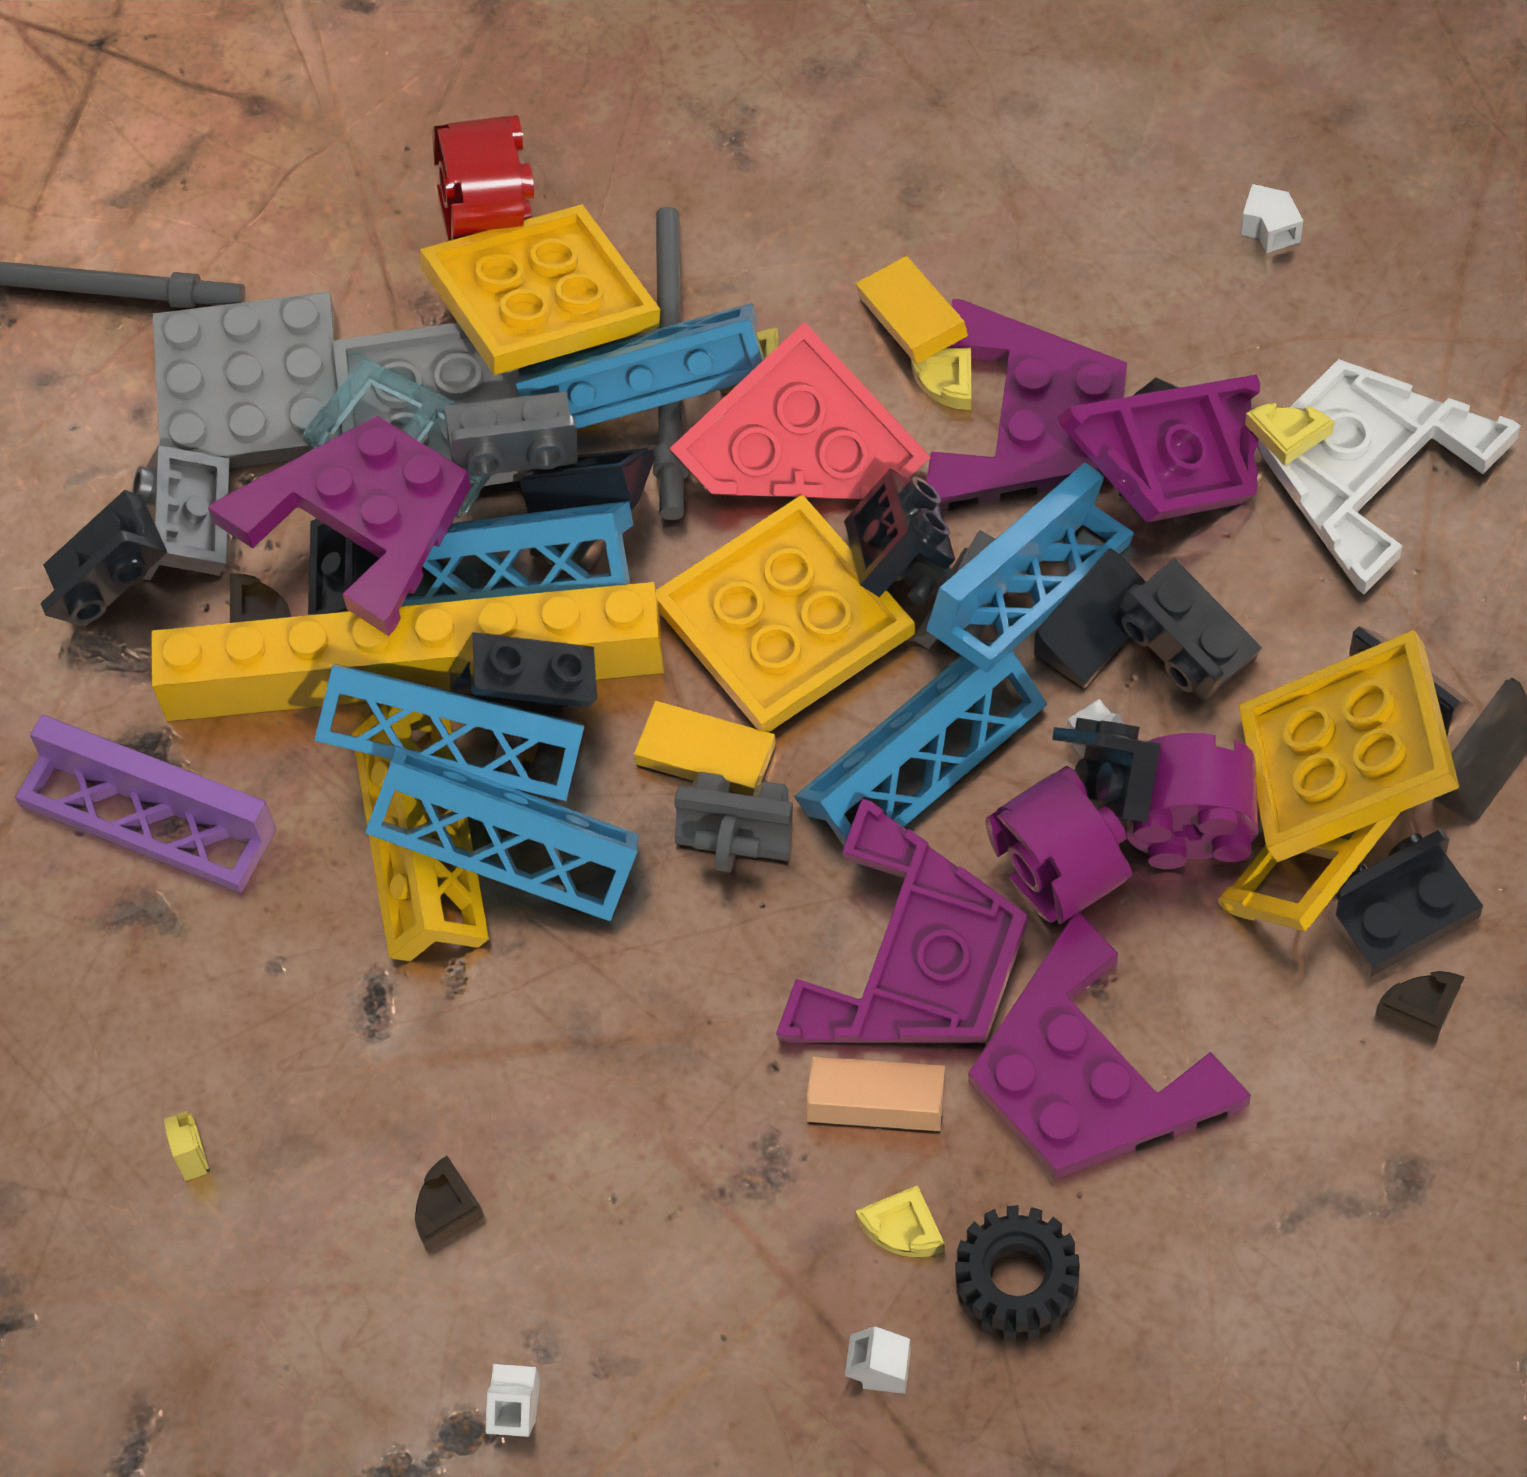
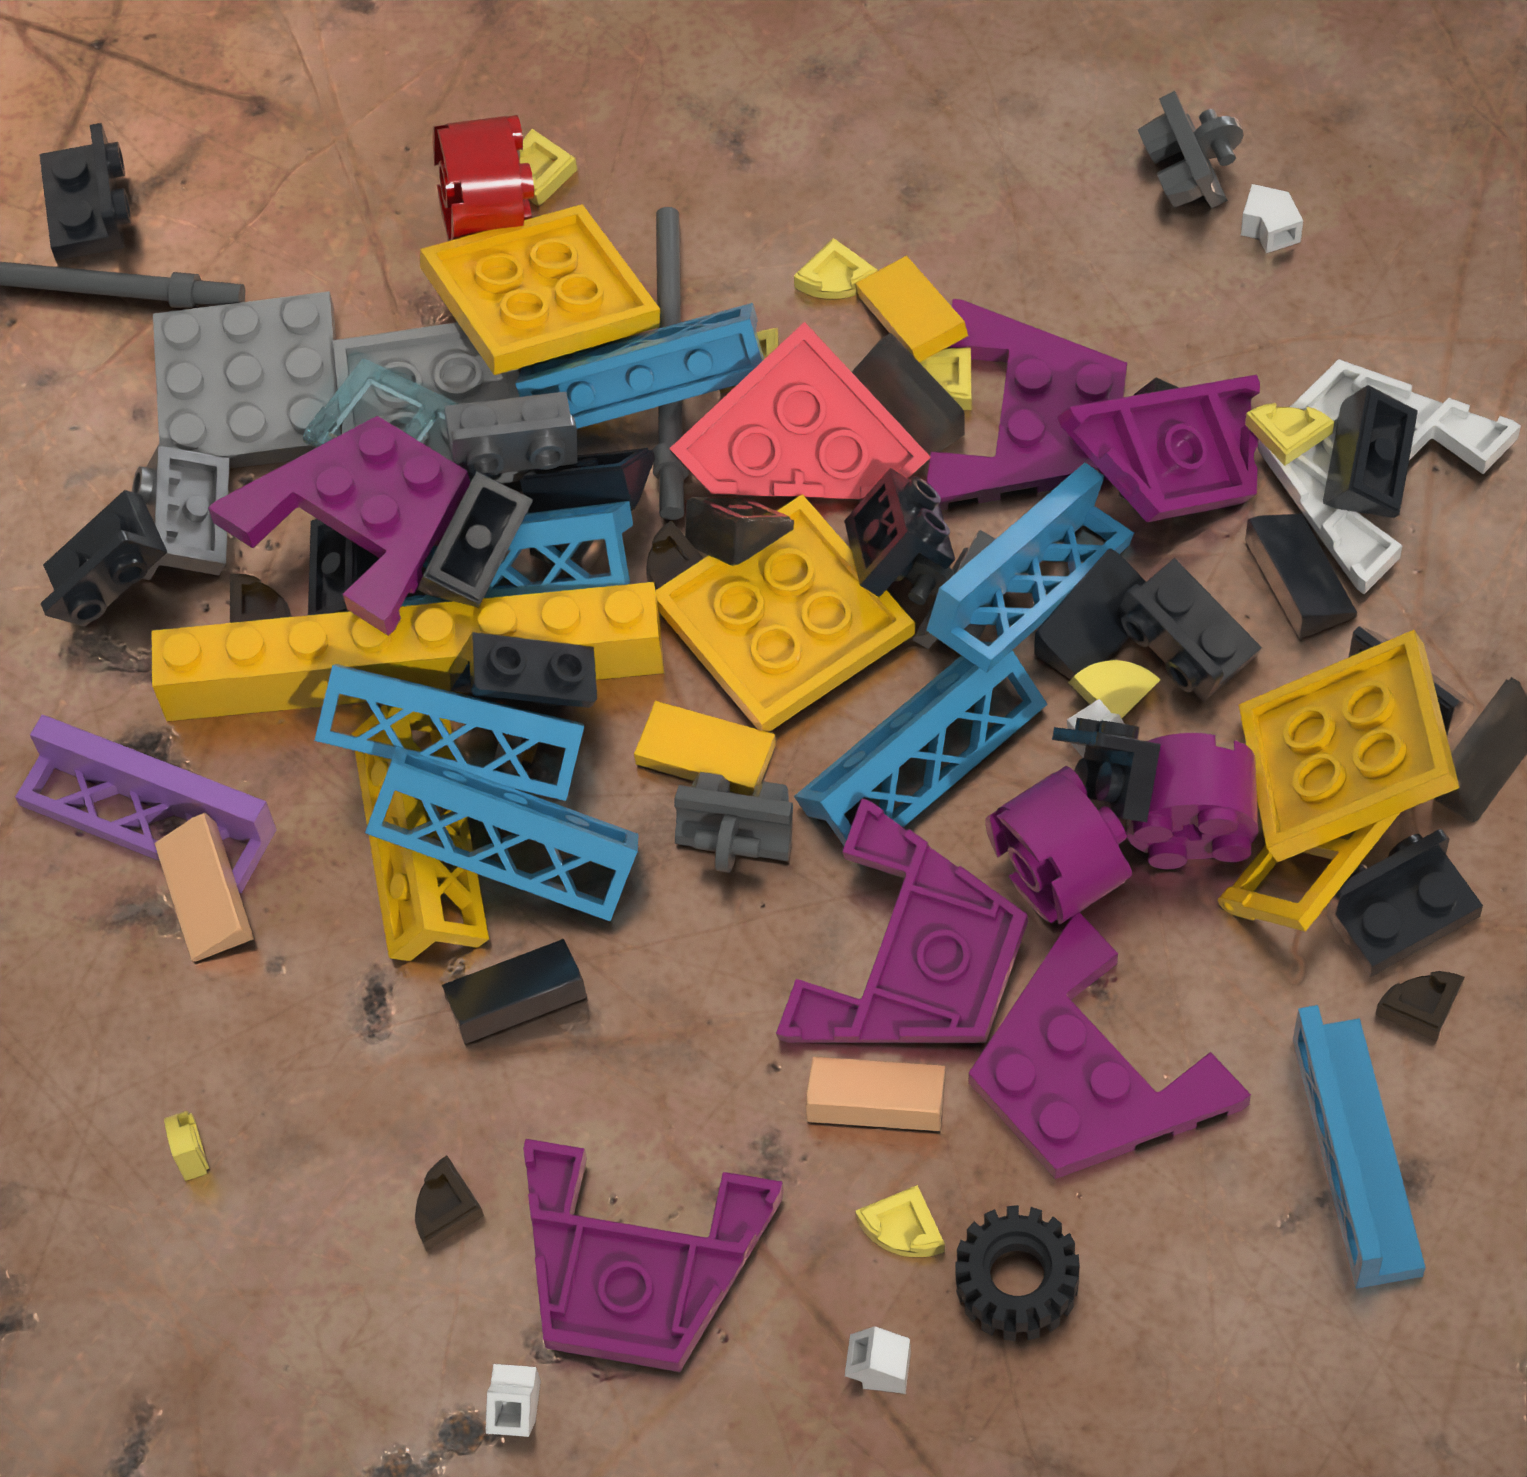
(83, 197): none -> black bracket
(203, 888): none -> light nougat slope
(475, 542): none -> black slope
(514, 991): none -> black slope
(548, 164): none -> light yellow tile
(632, 1287): none -> magenta wing
(670, 555): none -> dark brown tile
(733, 527): none -> clear smoke slope
(832, 272): none -> light yellow tile
(911, 395): none -> clear smoke slope
(1115, 683): none -> light yellow tile
(1177, 133): none -> dark grey hips
(1298, 573): none -> black slope
(1357, 1150): none -> dark azure fence
(1370, 454): none -> black slope

